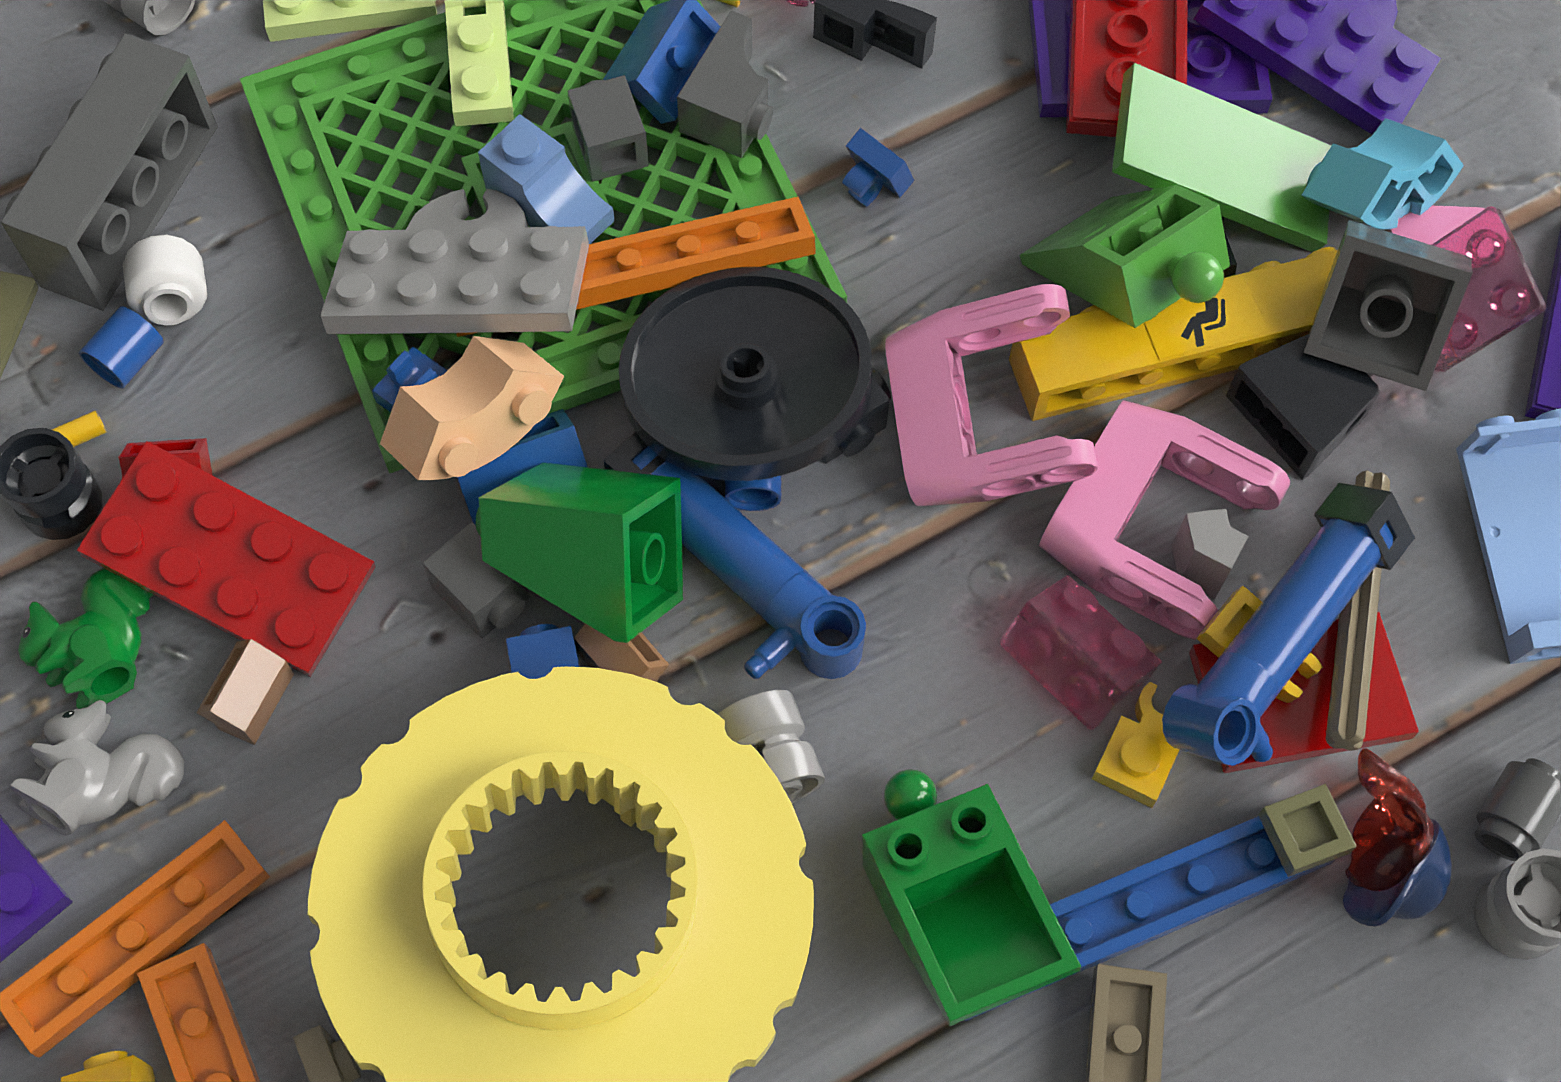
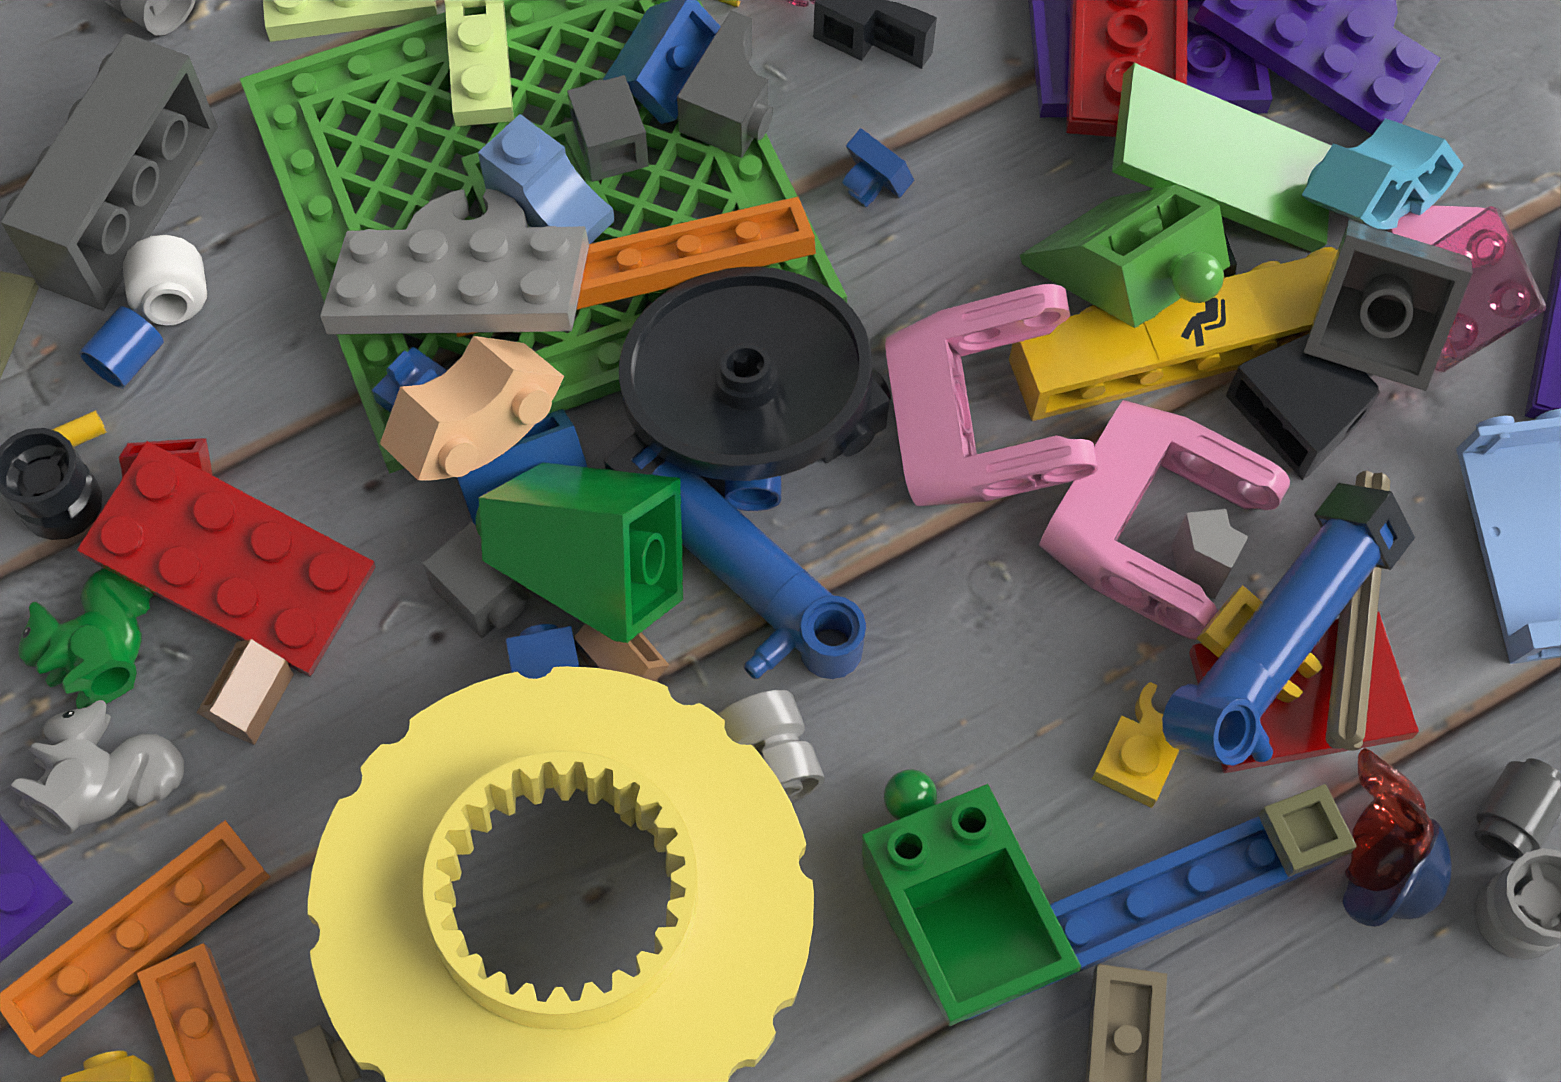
(1078, 651): clear pink bracket -> none

